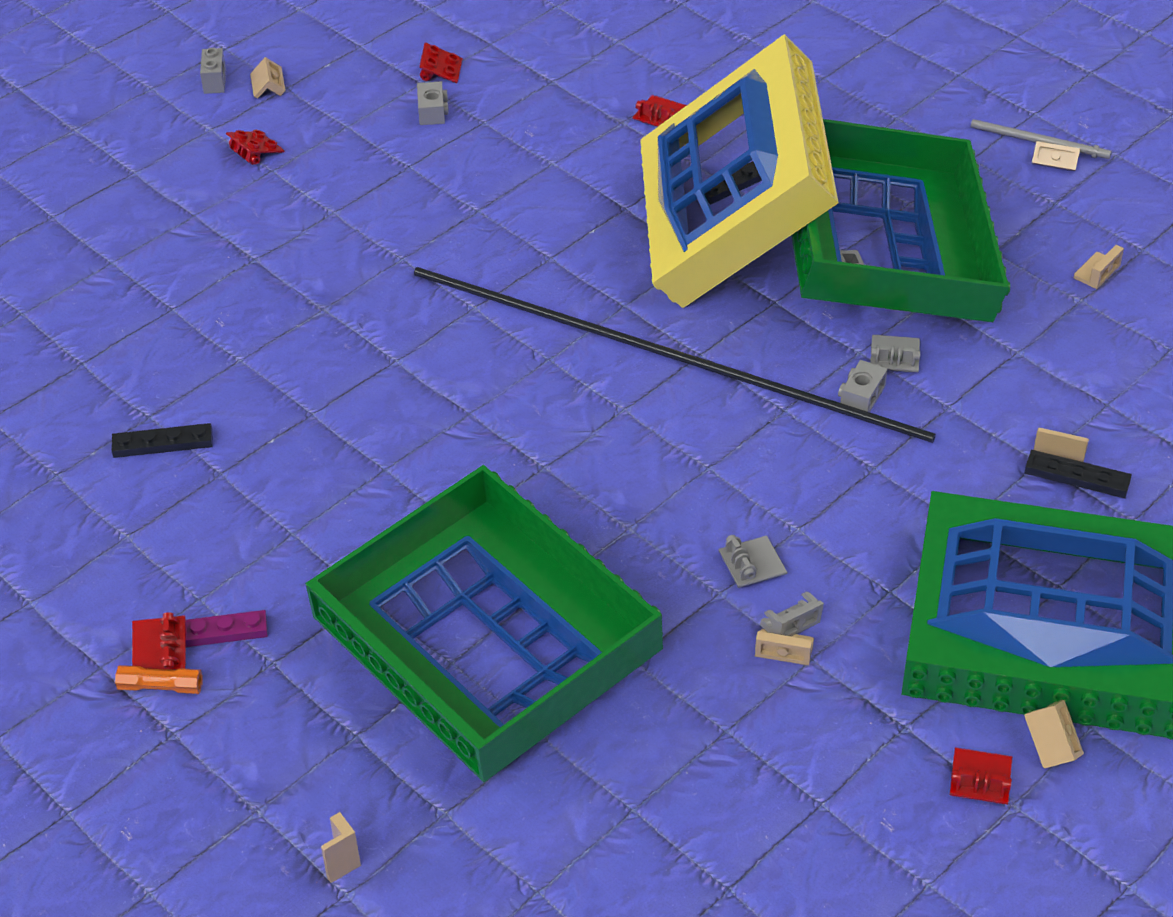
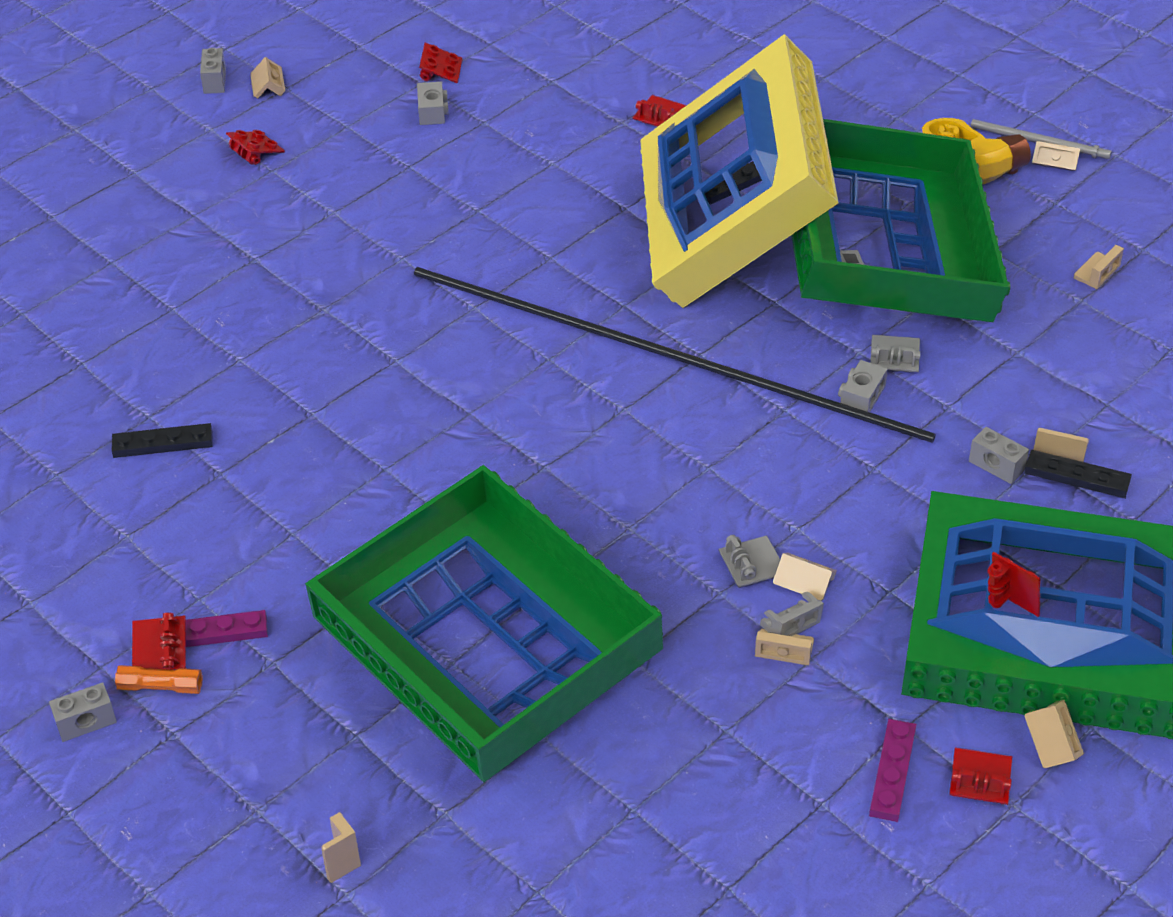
(82, 712): none -> light grey brick
(803, 575): none -> tan panel
(892, 770): none -> magenta plate
(993, 155): none -> yellow piece
(998, 455): none -> light grey brick
(1014, 584): none -> red hinge

